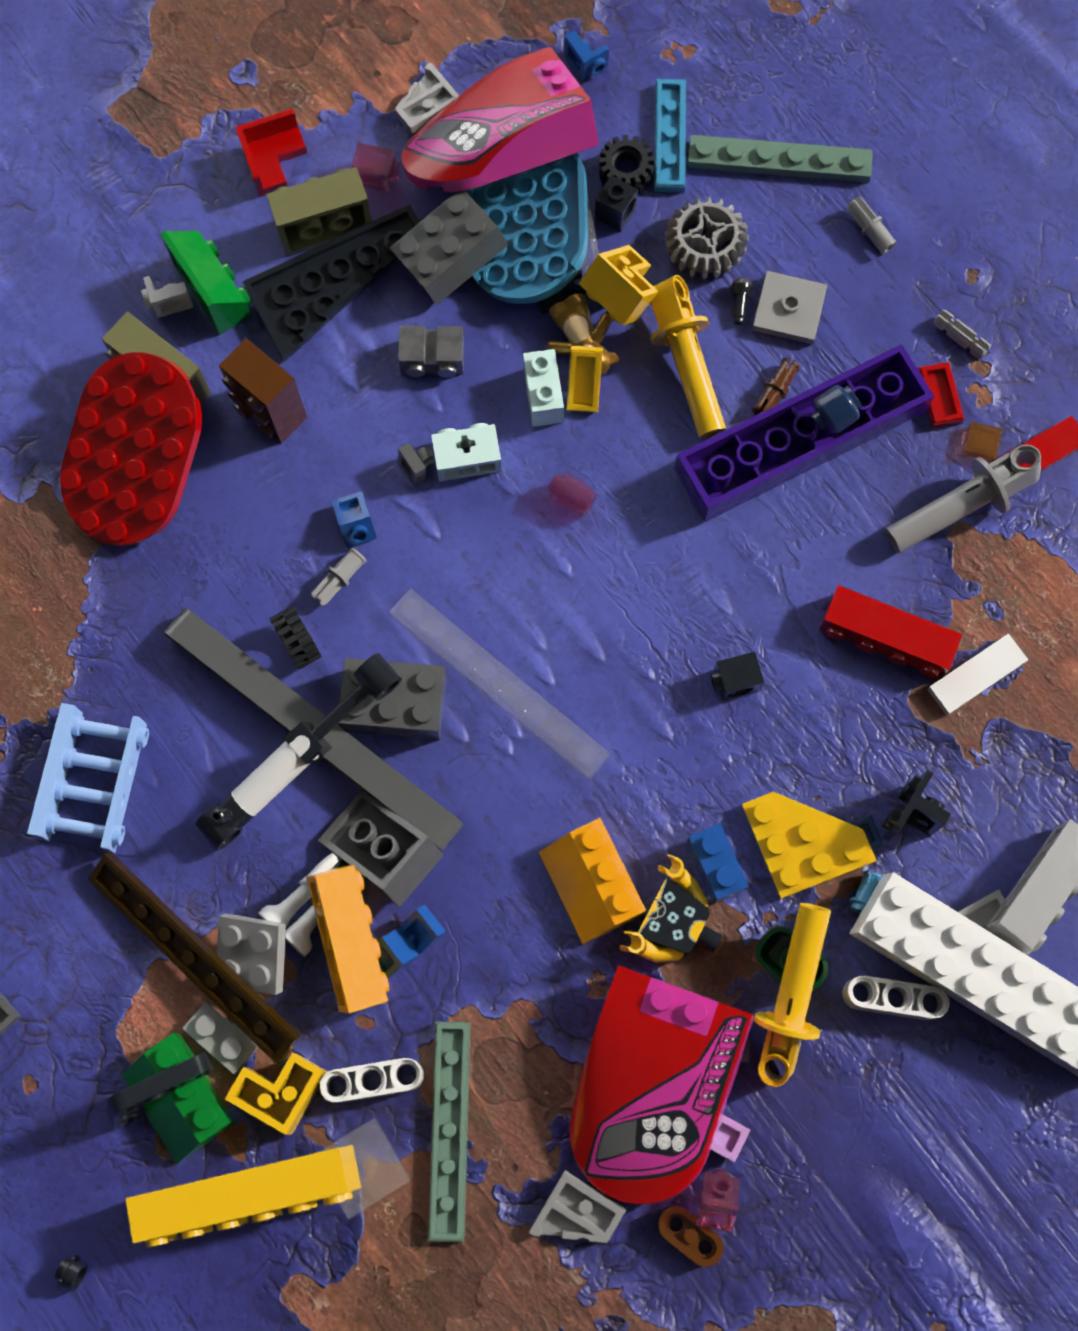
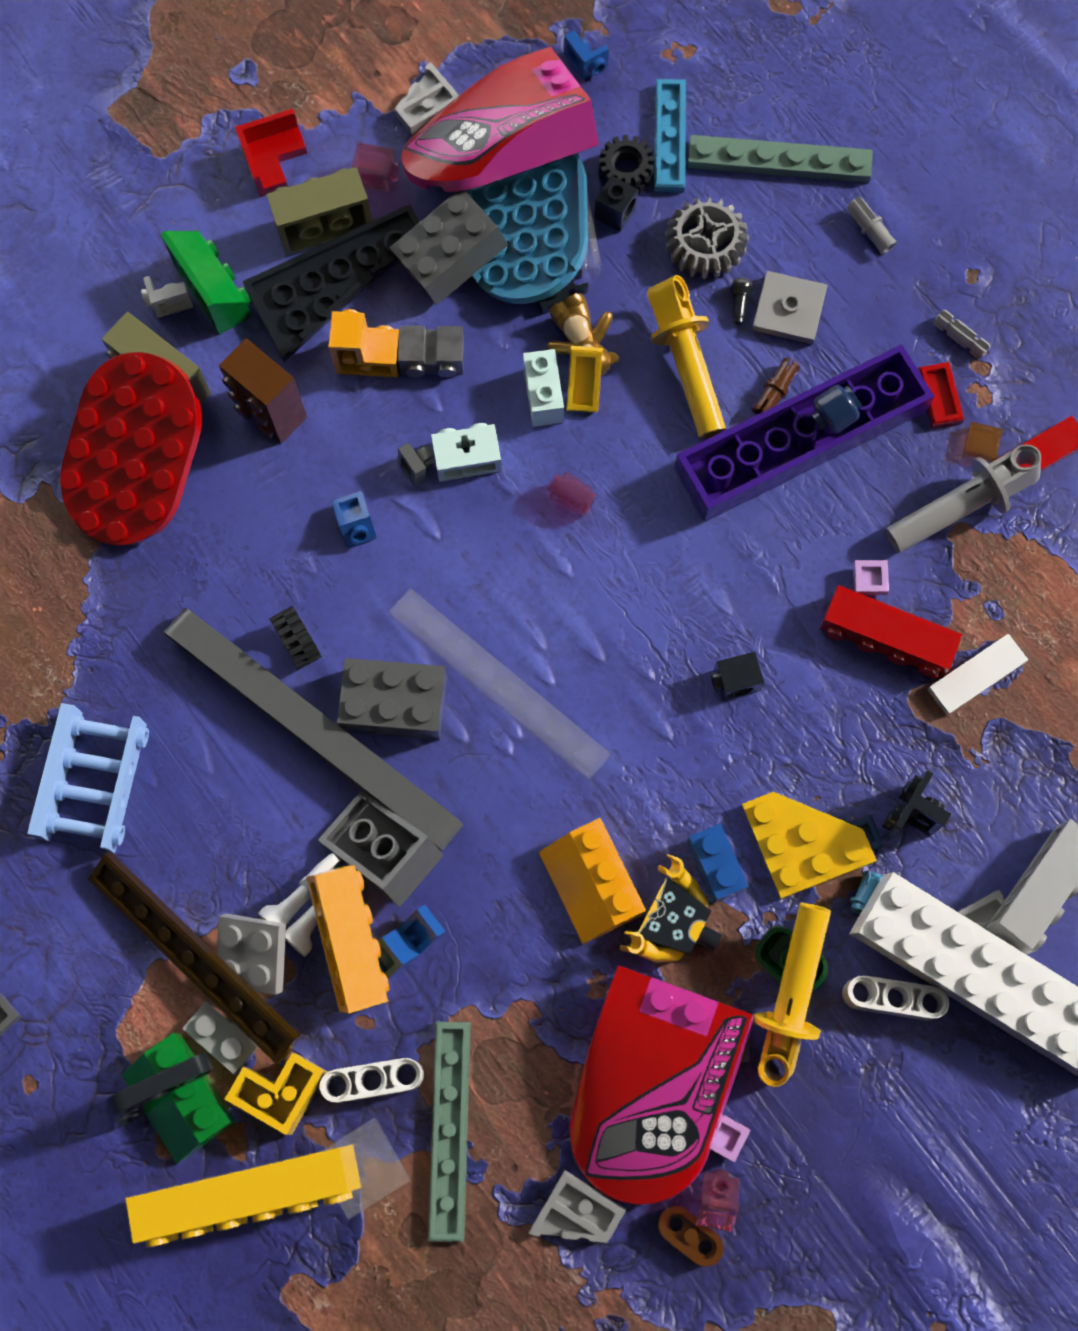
(71, 1273): black plate -> none
(301, 748): black piece -> none
(338, 577): light grey axle -> none
(362, 349): none -> light orange brick
(619, 284): yellow brick -> none
(871, 577): none -> lavender plate

